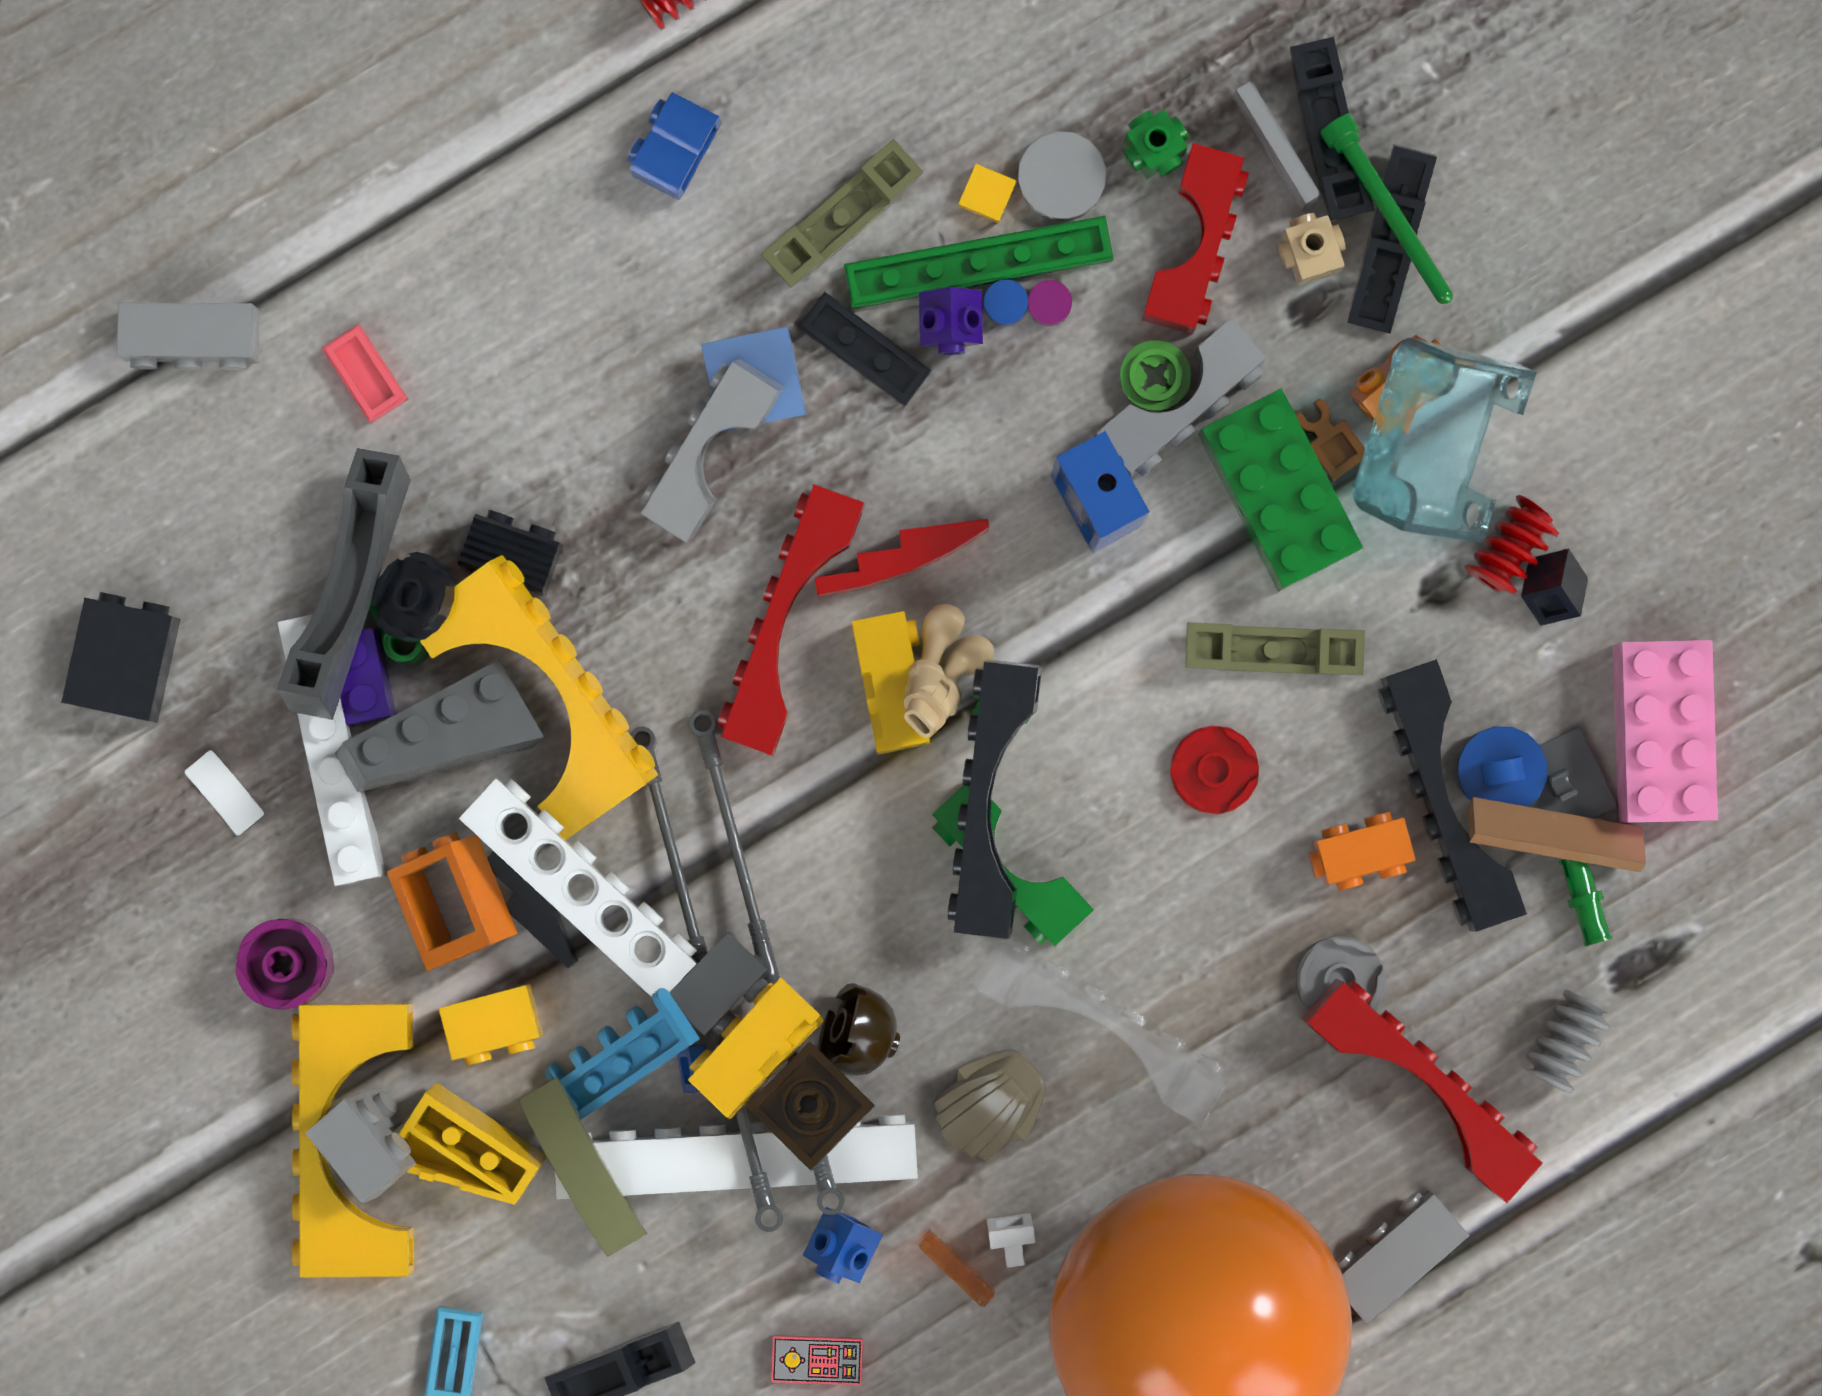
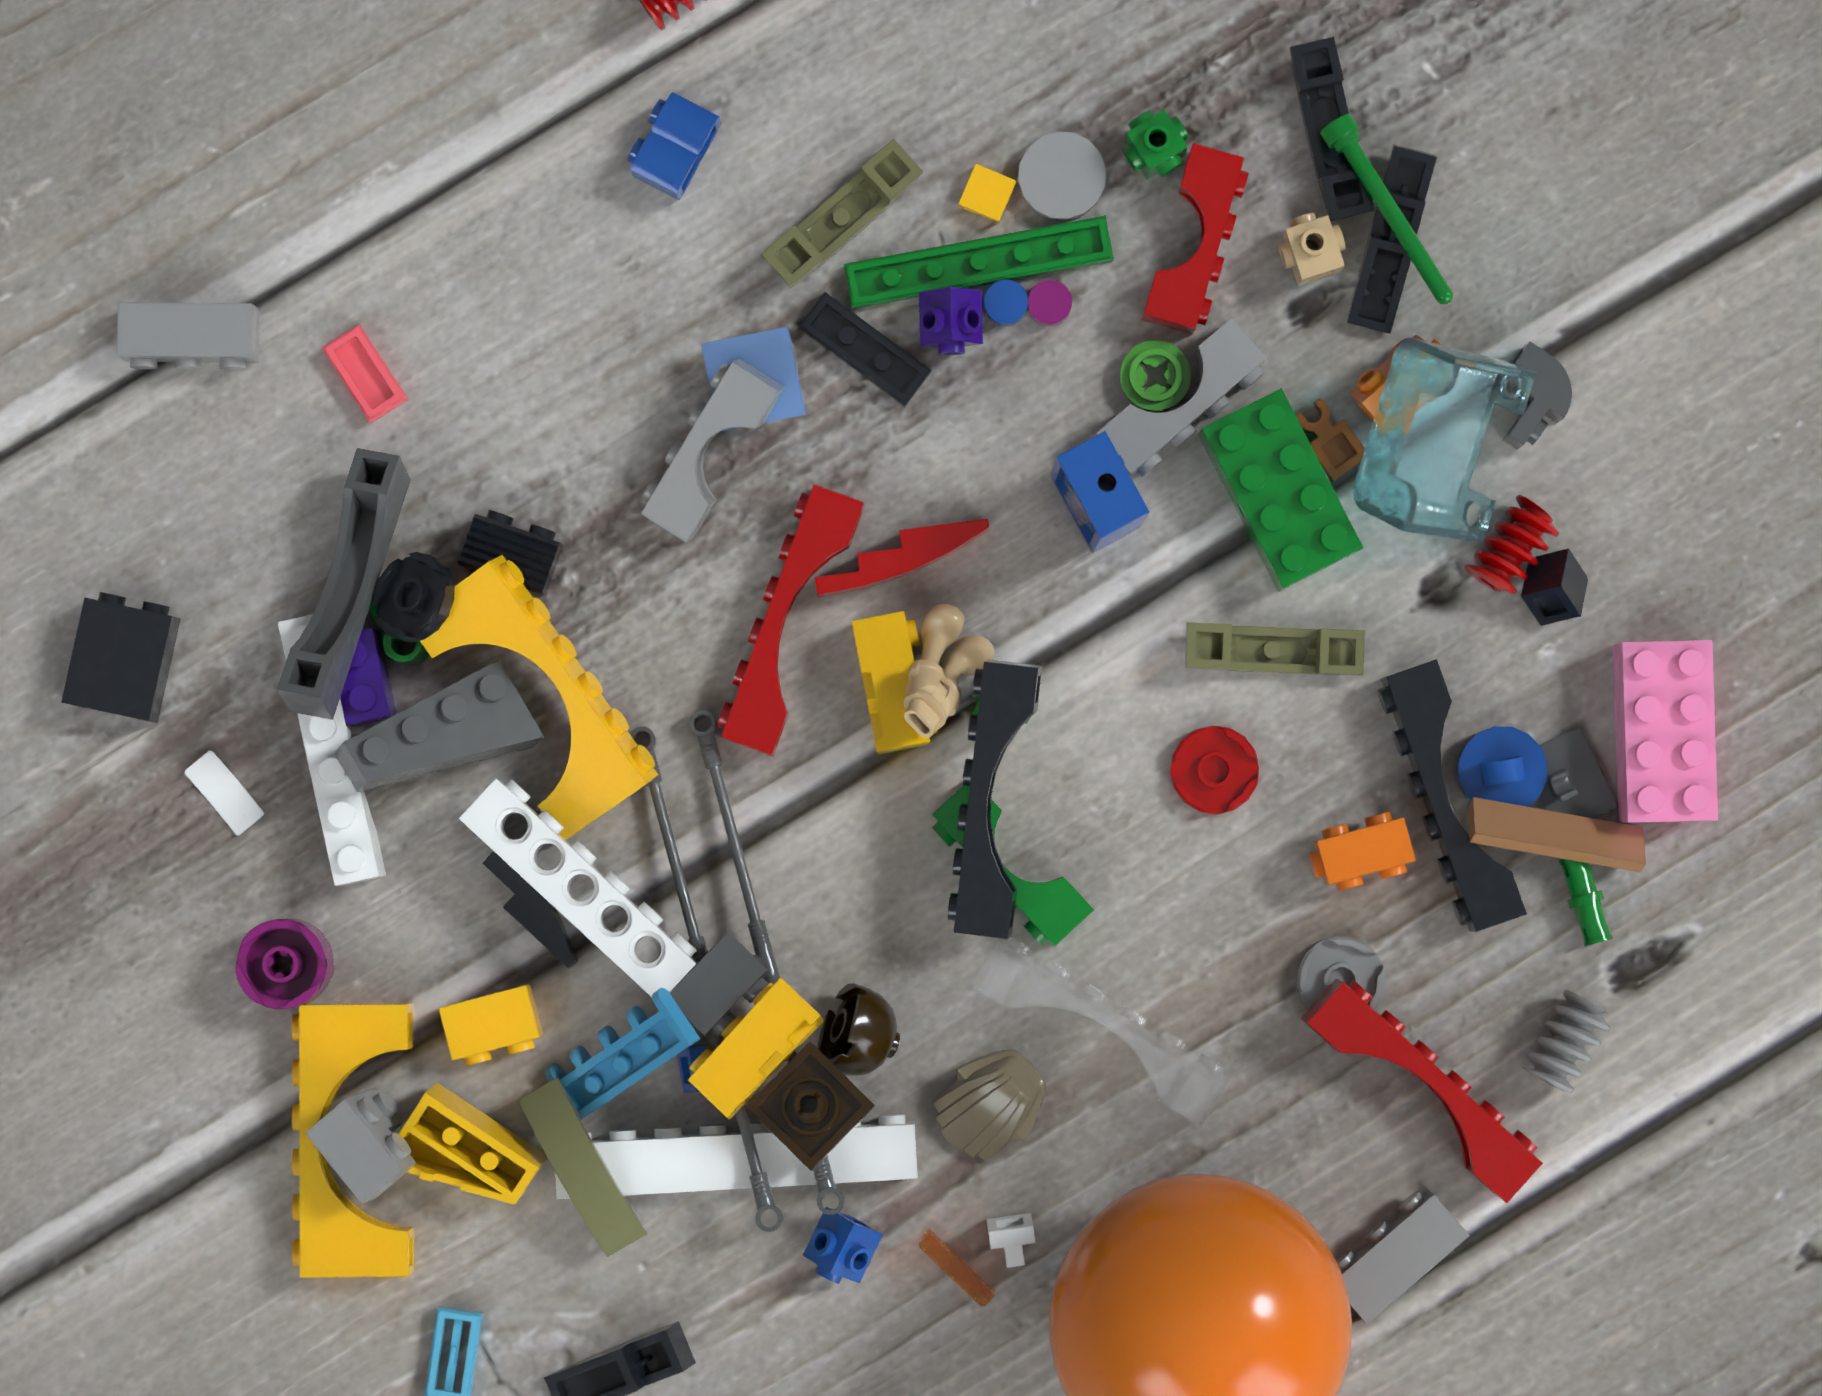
(476, 887): orange window -> none
(817, 1359): tile -> none
(1276, 145): light grey tile -> none
(1548, 397): none -> dark grey brick

